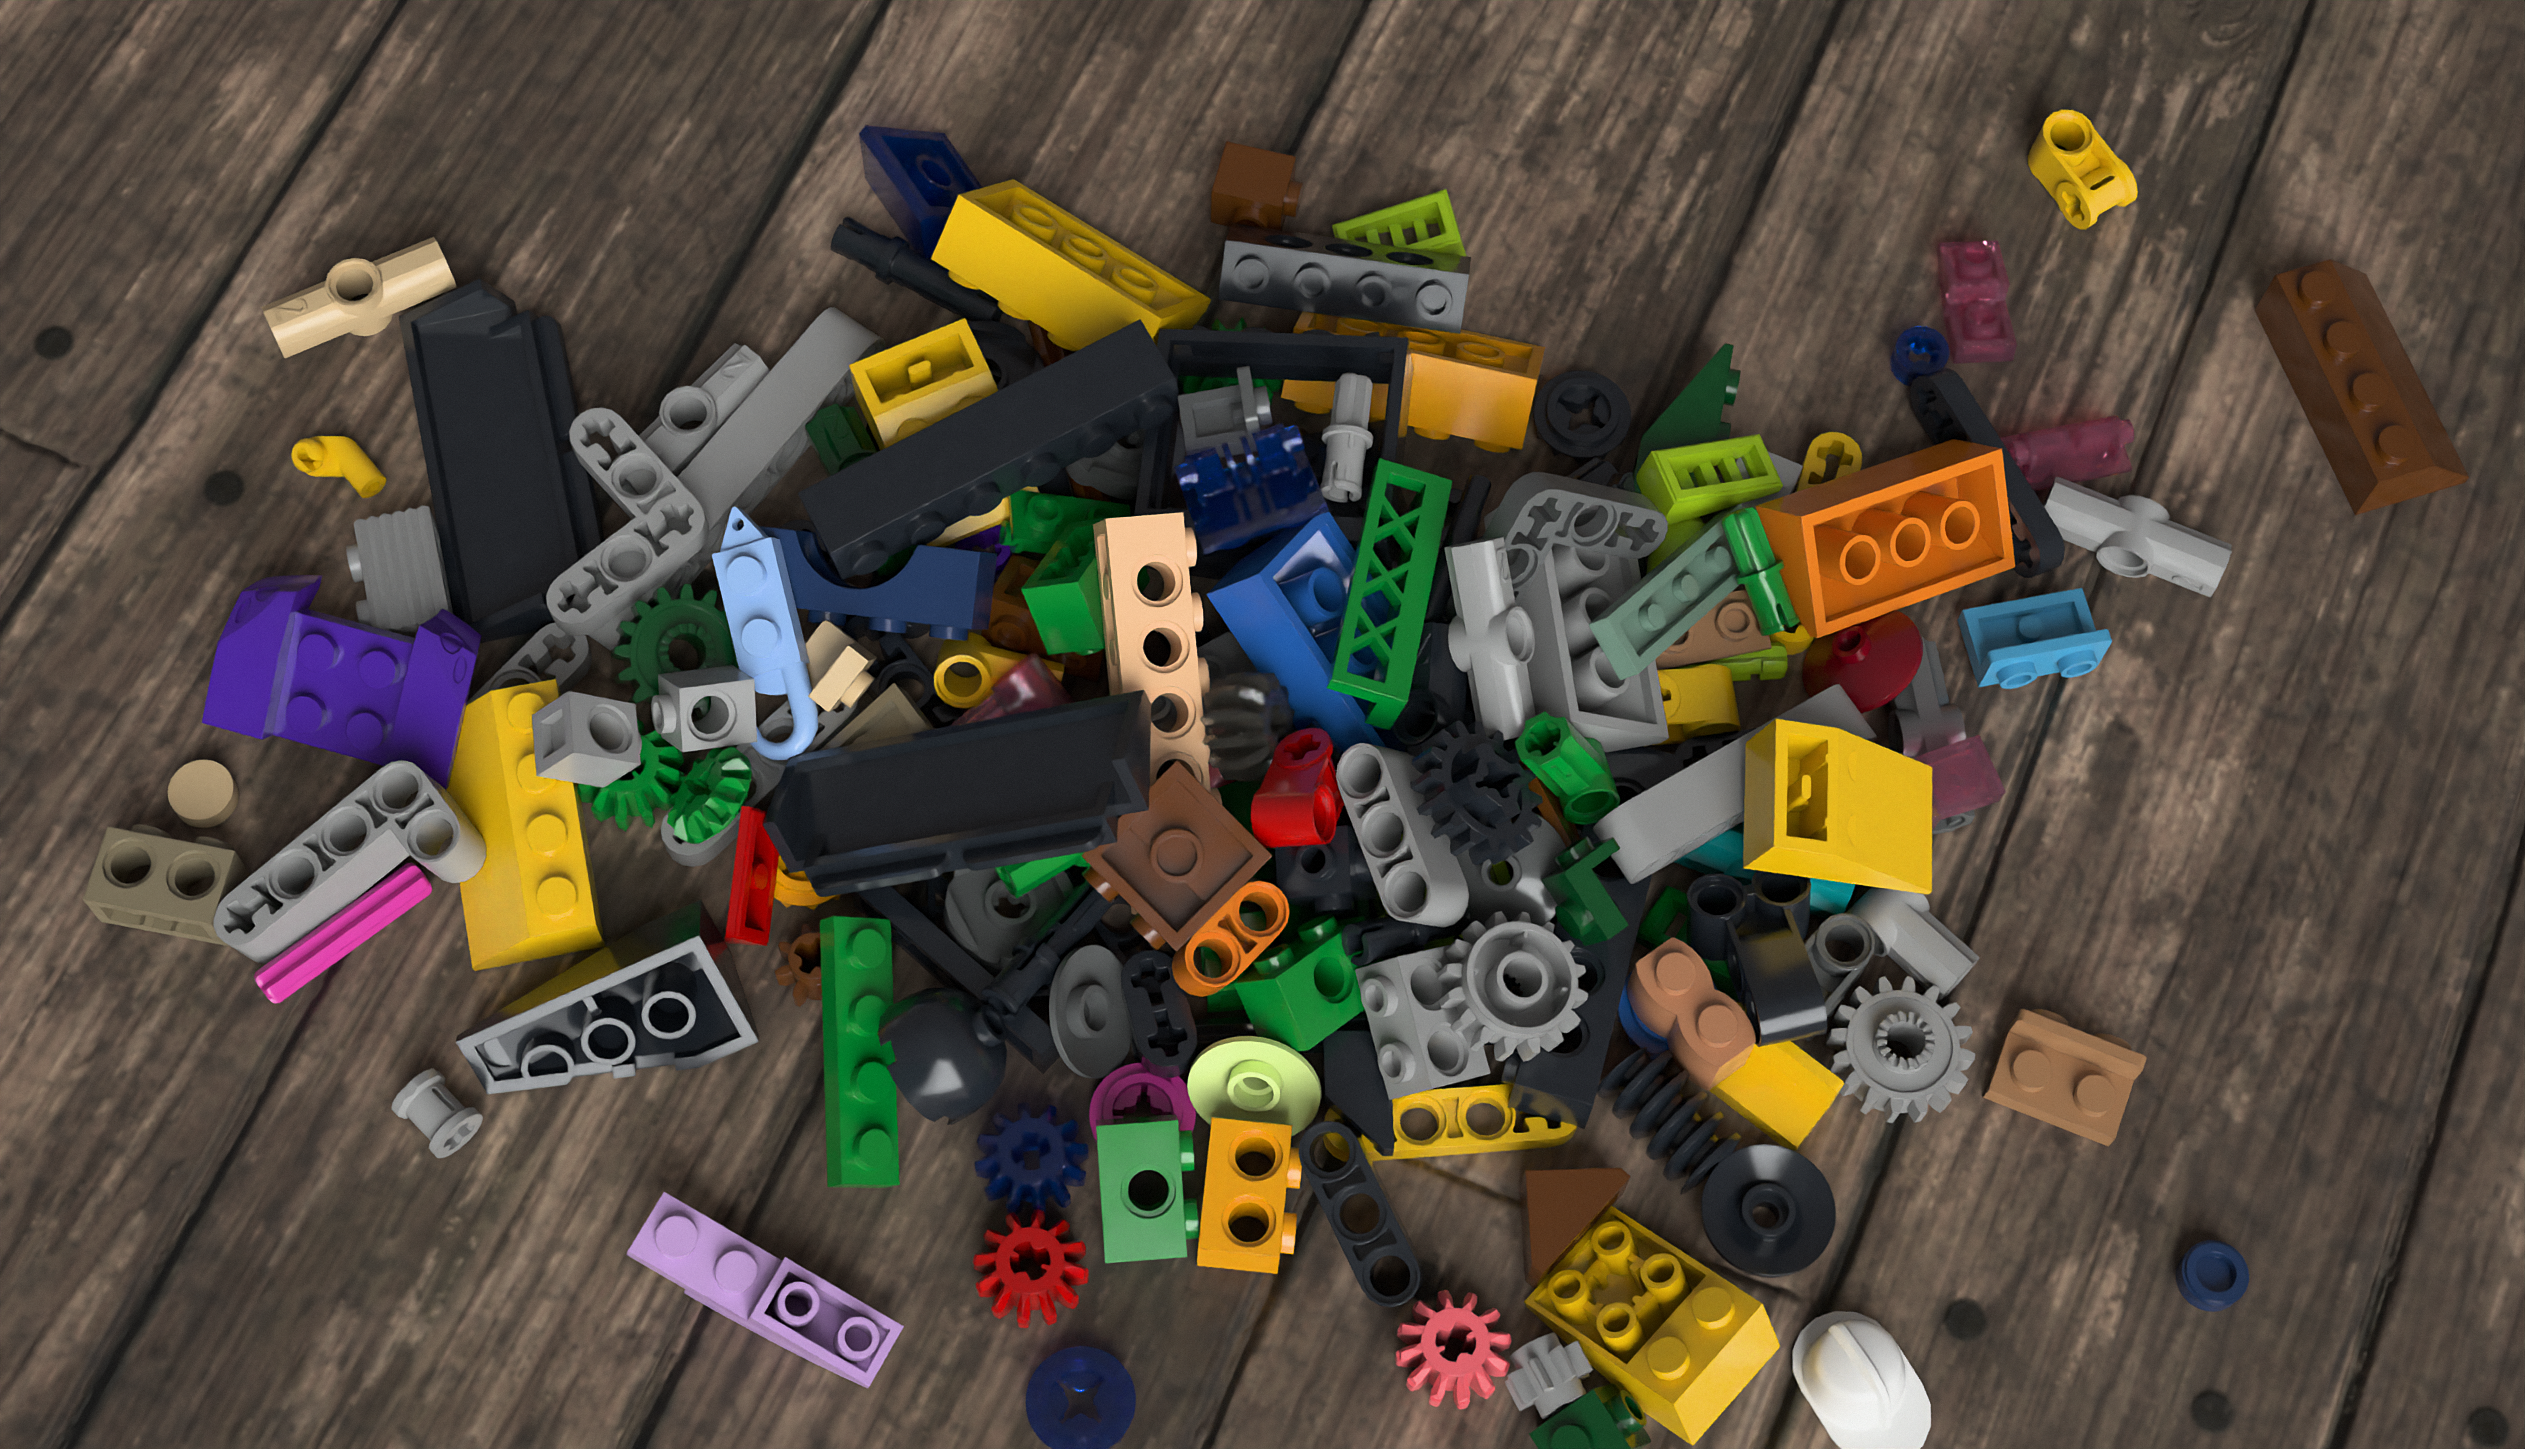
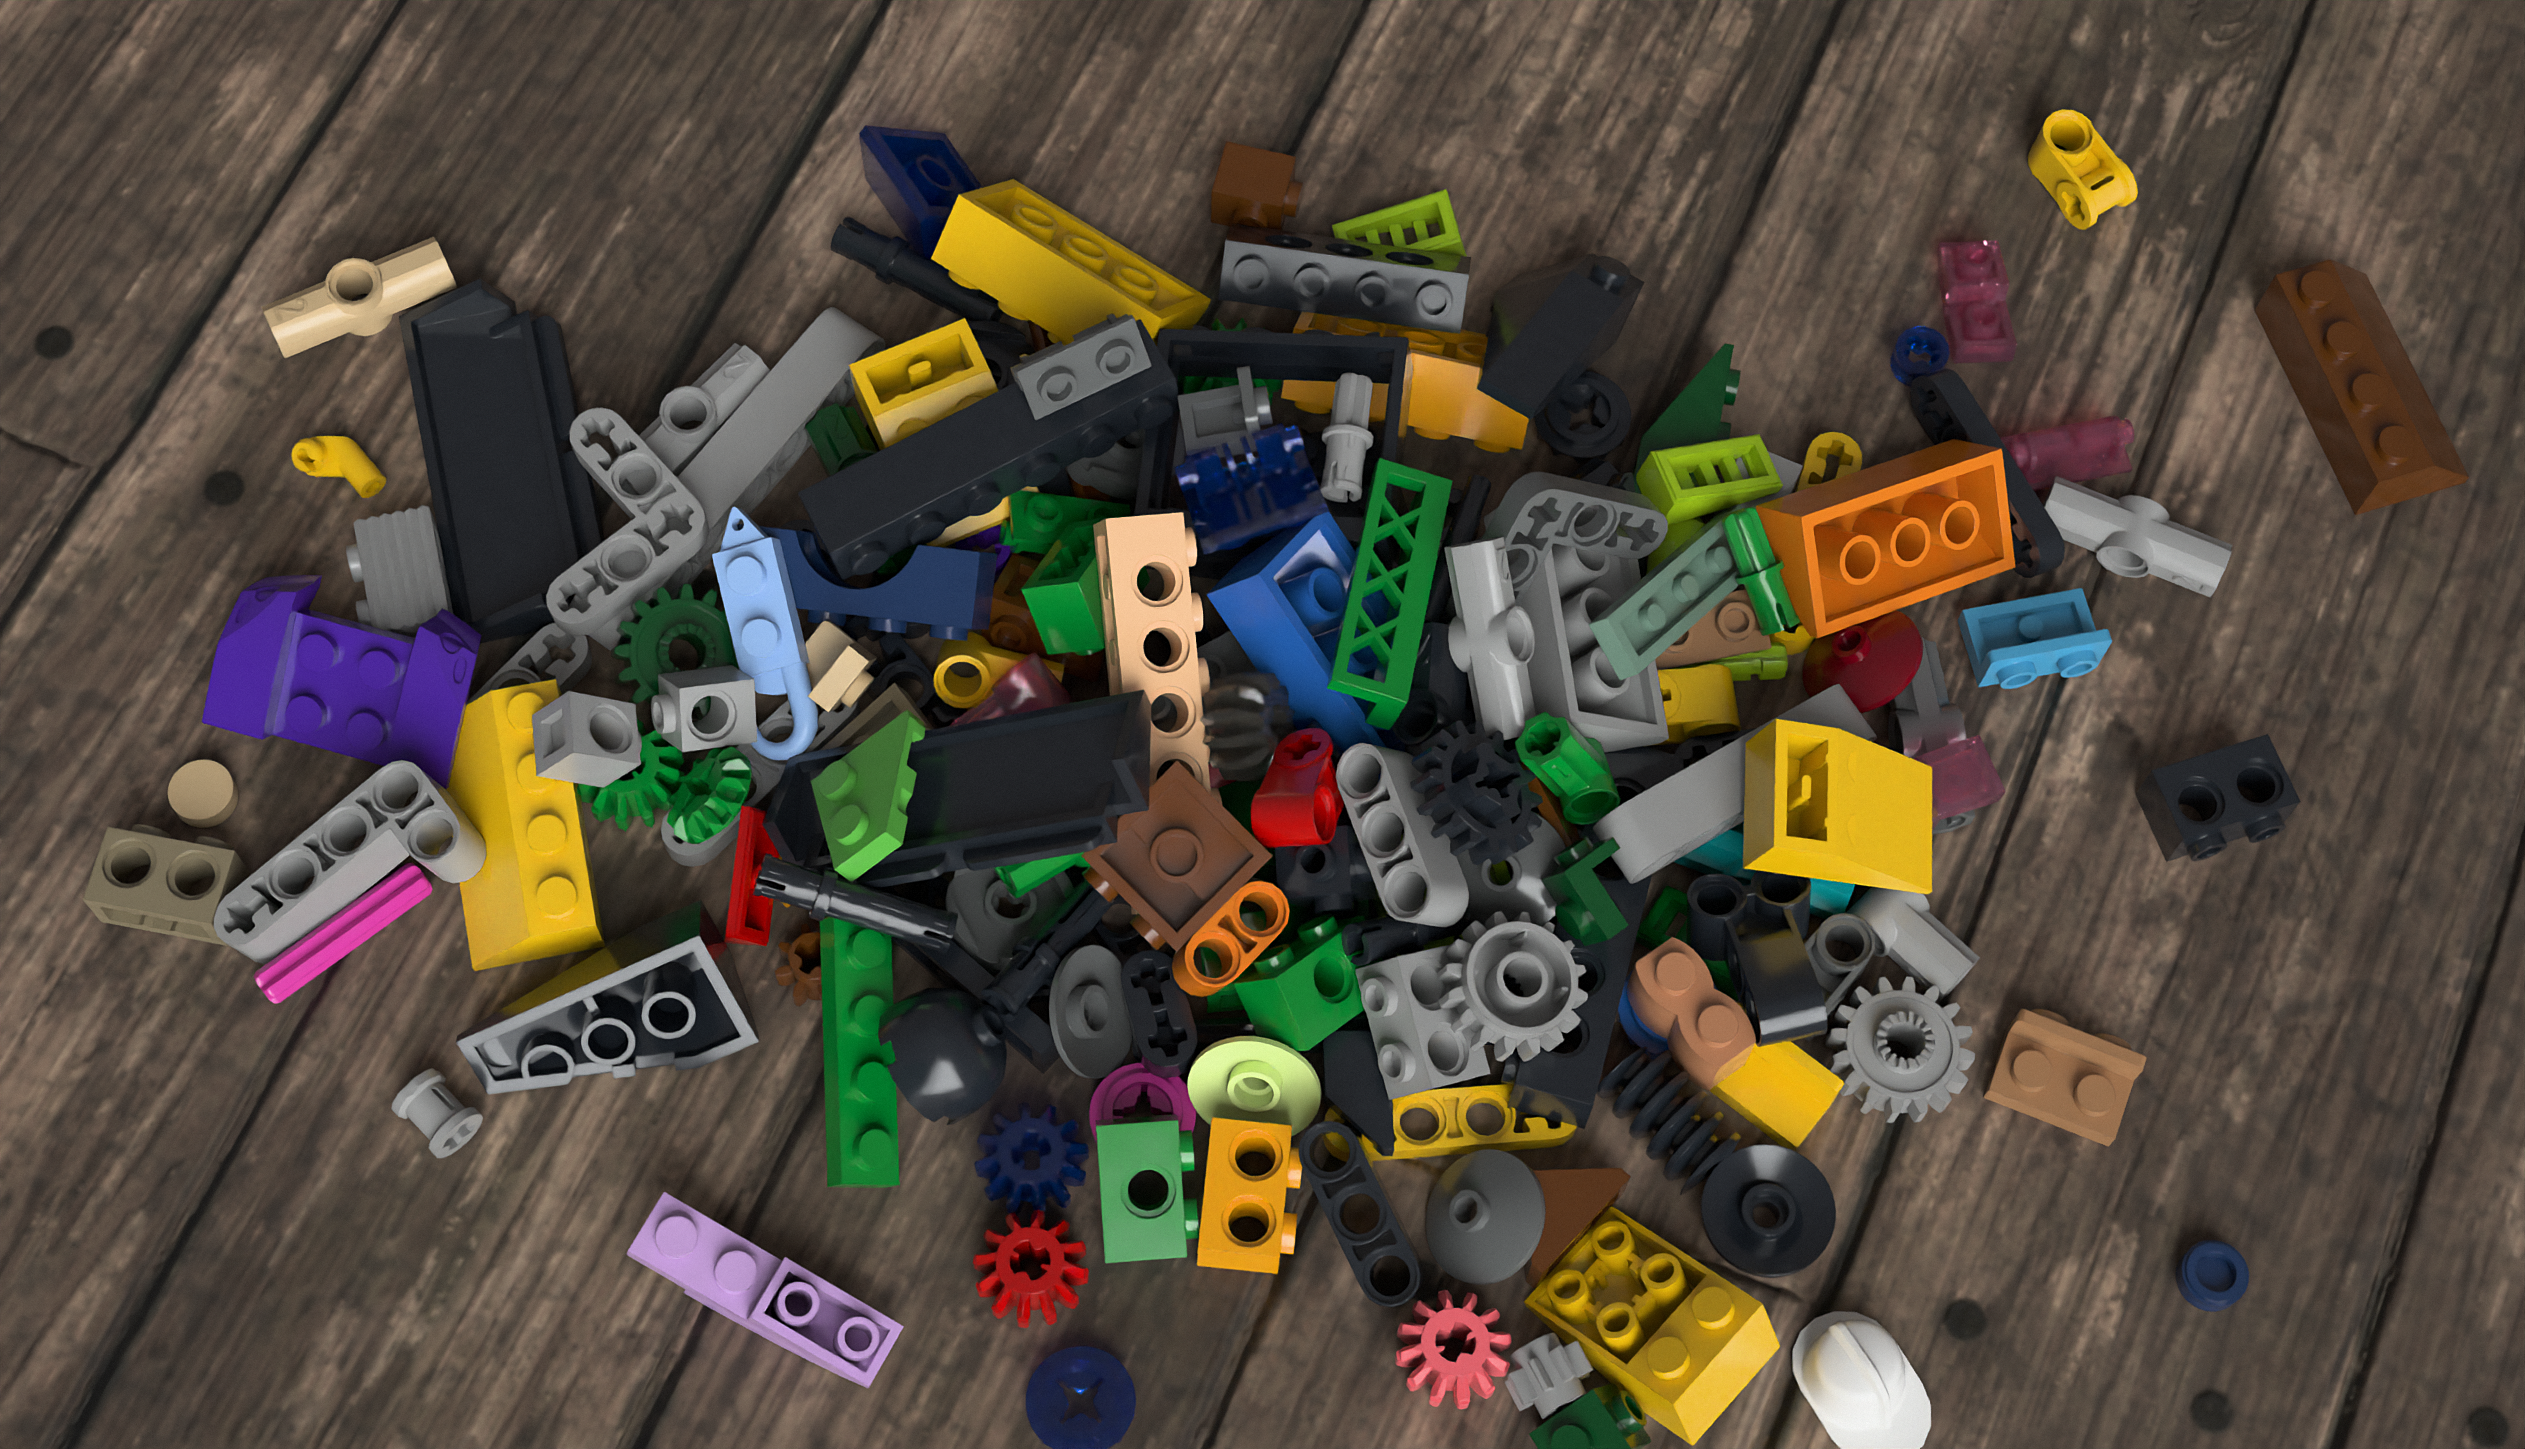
(854, 903): none -> black pin
(867, 796): none -> bright green wing
(1087, 365): none -> dark grey hinge
(1506, 1221): none -> dark grey dish
(1553, 328): none -> black wedge
(2211, 788): none -> black brick

